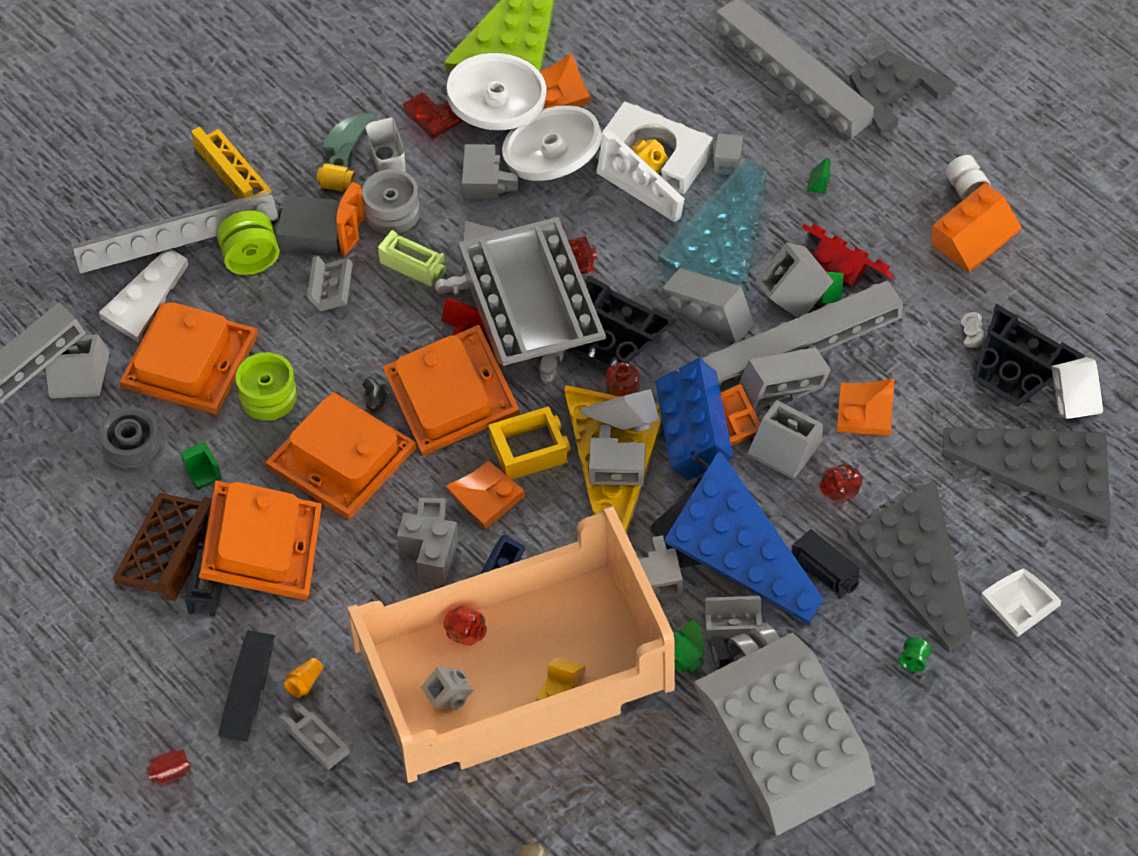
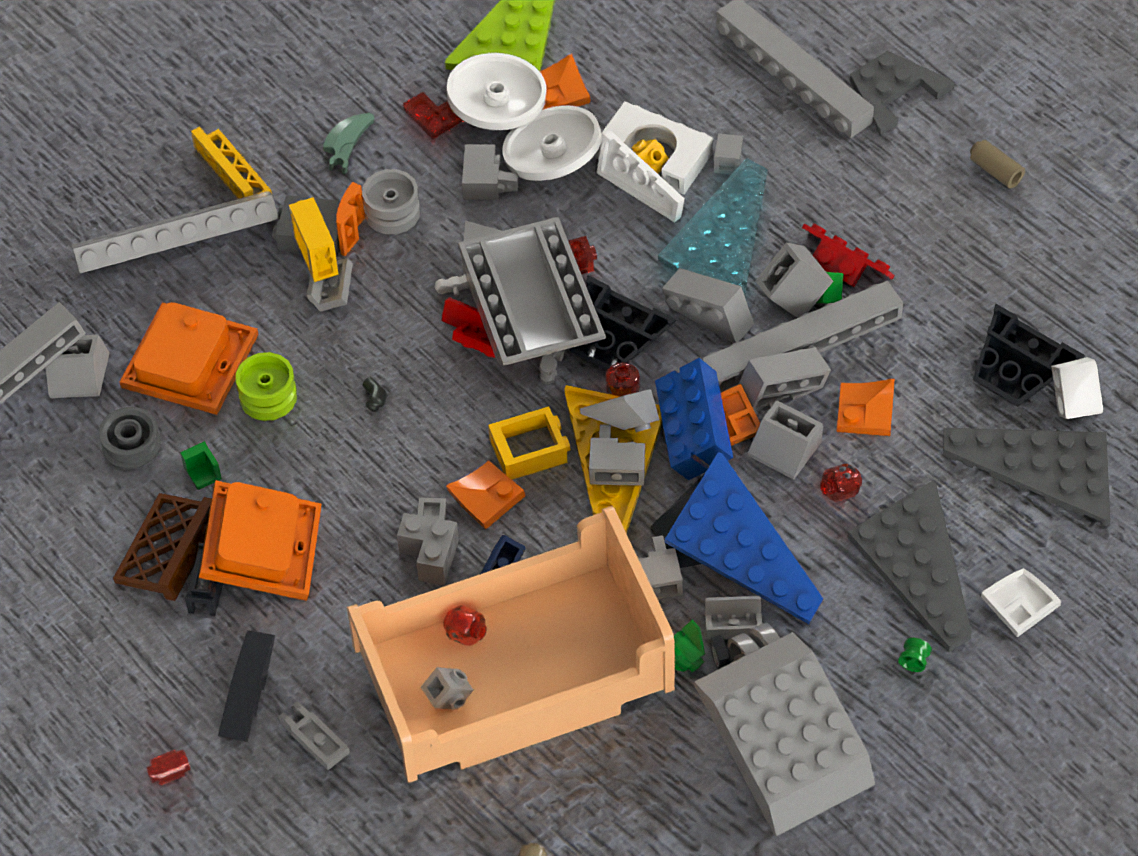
(138, 302): white wing -> none
(247, 242): lime wheel -> none
(302, 678): light orange cone -> none
(313, 239): none -> yellow window
(335, 177): yellow brick -> none
(340, 455): orange piece -> none
(381, 135): white piece -> none
(411, 259): yellowish green window -> none
(446, 390): orange piece -> none
(561, 677): yellow slope -> none
(820, 177): green slope -> none
(826, 563): black window -> none
(965, 175): white wheel -> none
(973, 329): white piece -> none
(975, 228): orange slope -> none
(997, 163): none -> dark tan brick

